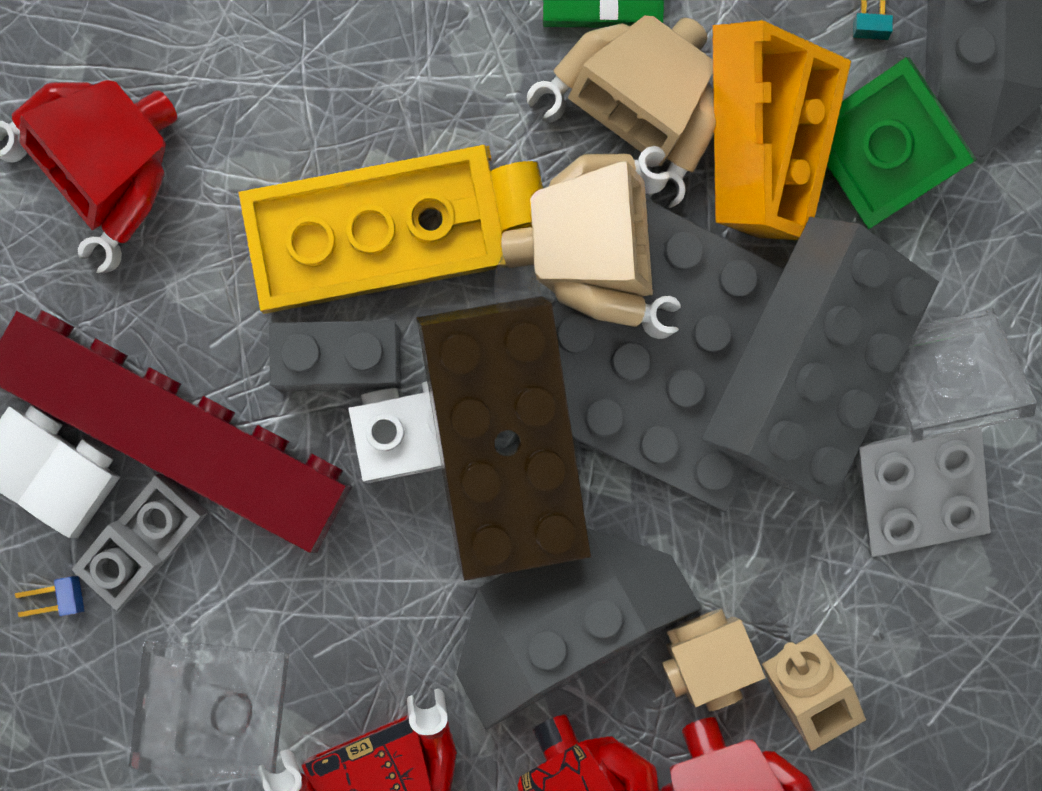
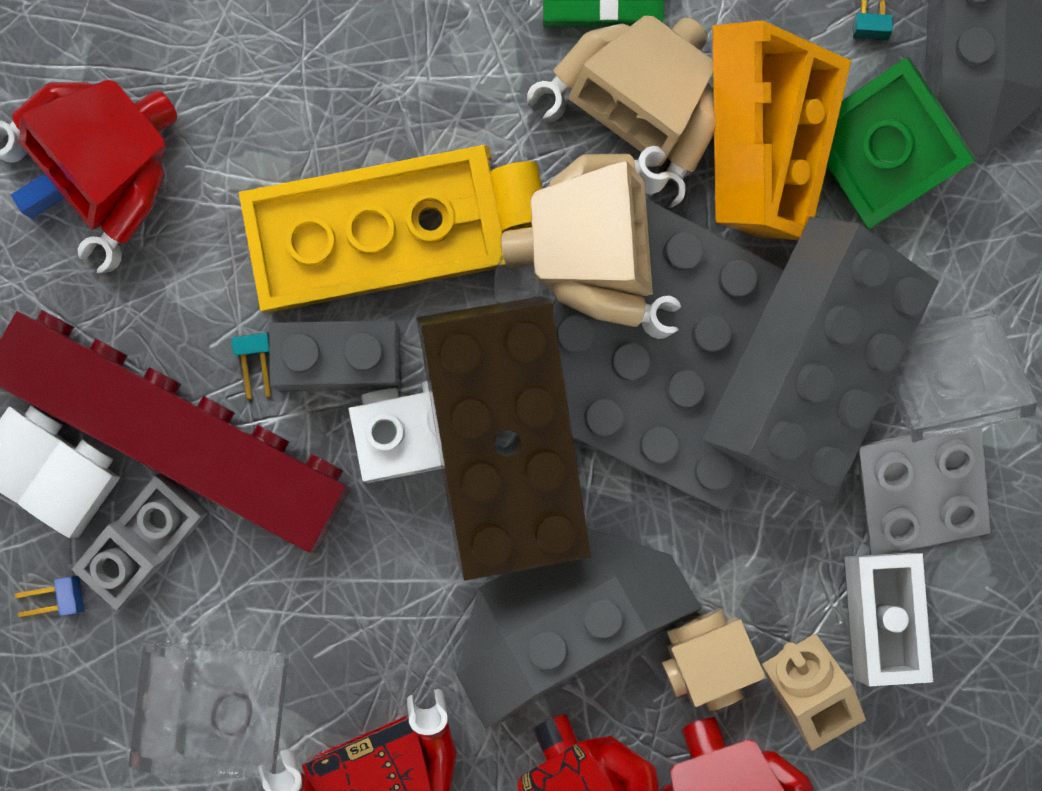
(36, 196): none -> blue piece
(252, 344): none -> piece
(888, 619): none -> white brick

